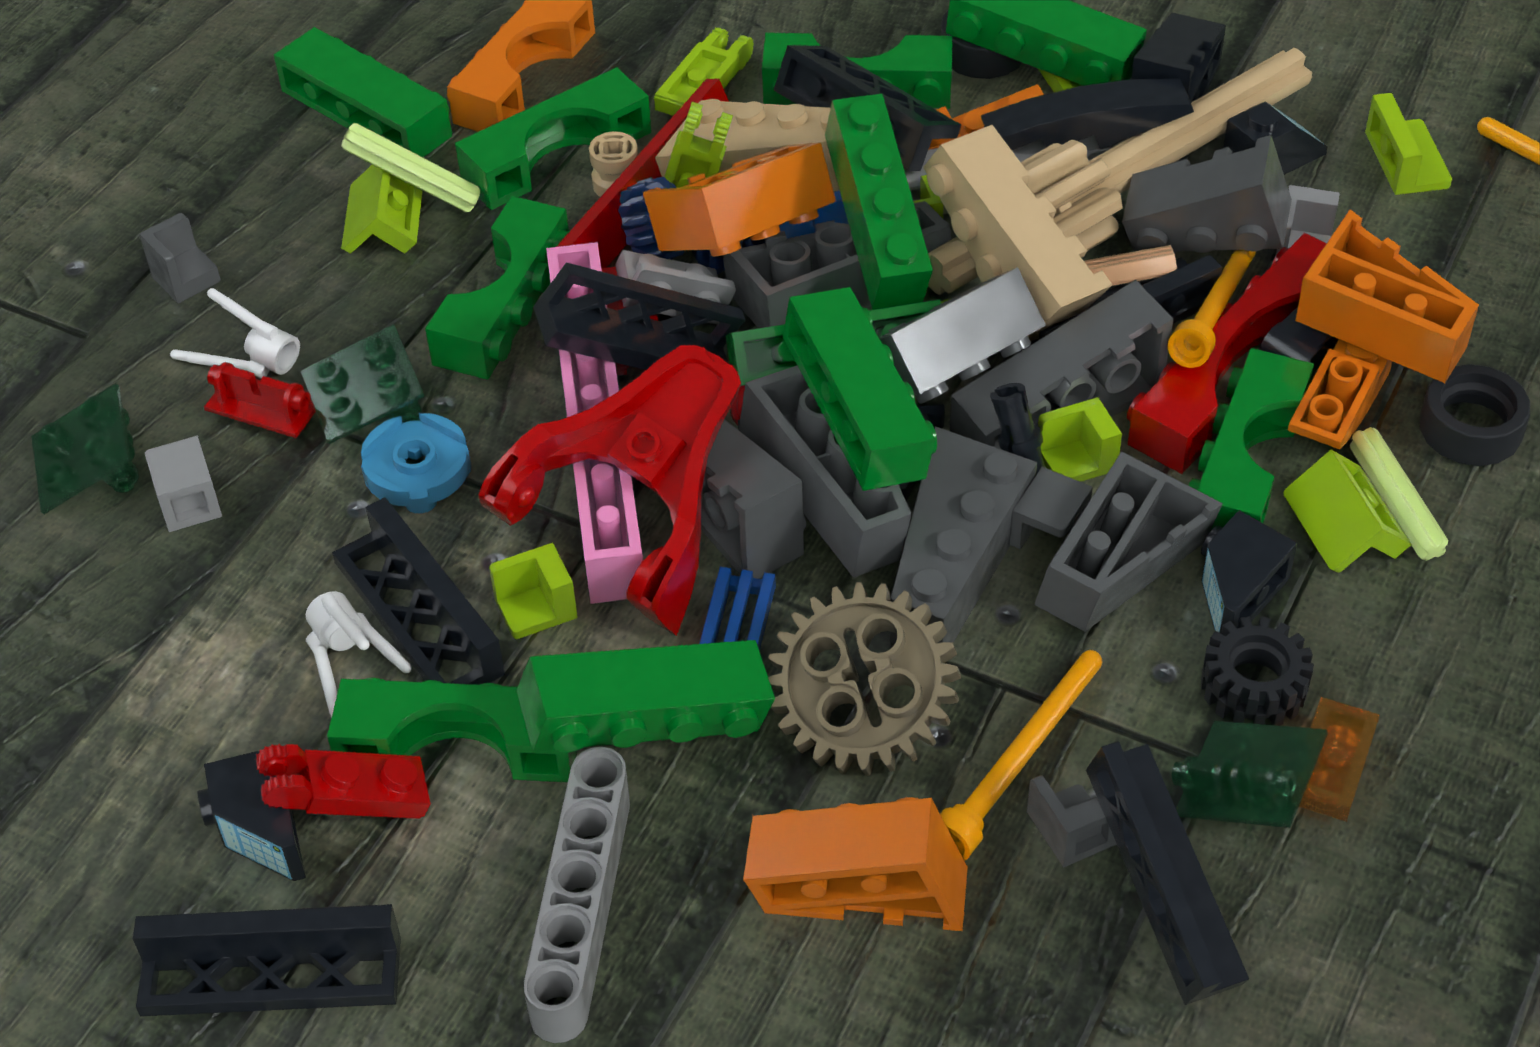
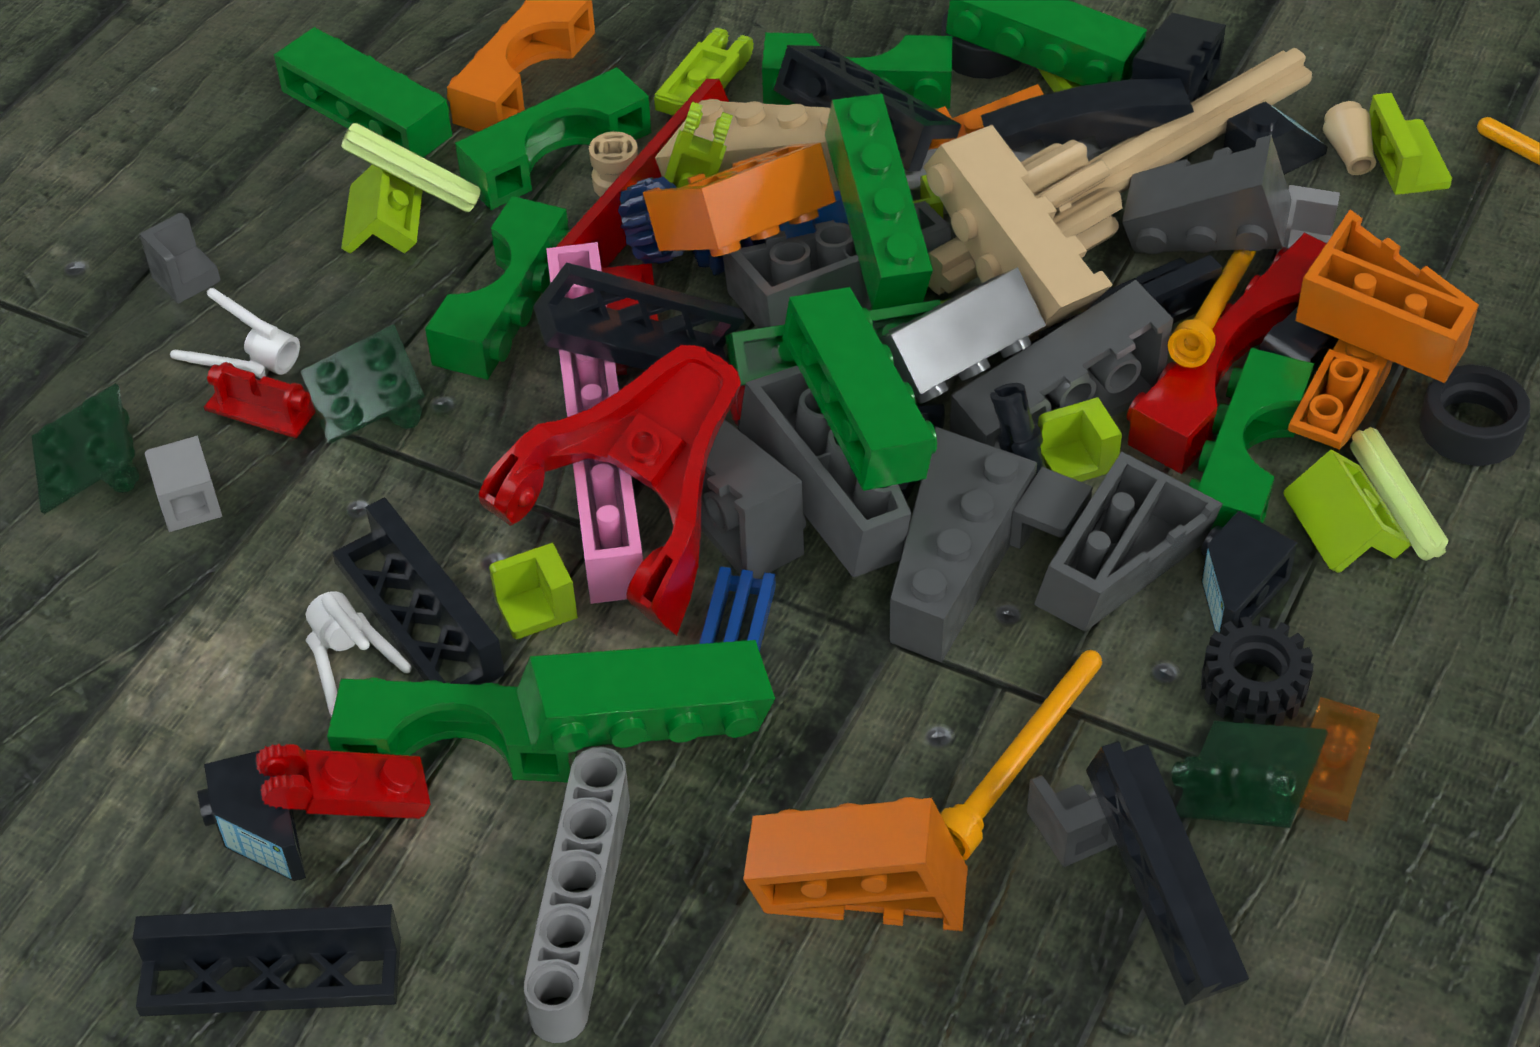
(422, 483): dark azure plate -> none
(676, 276): light grey bracket -> none
(913, 661): dark tan gear -> none
(1135, 265): light nougat tile -> none
(1350, 134): none -> tan cone

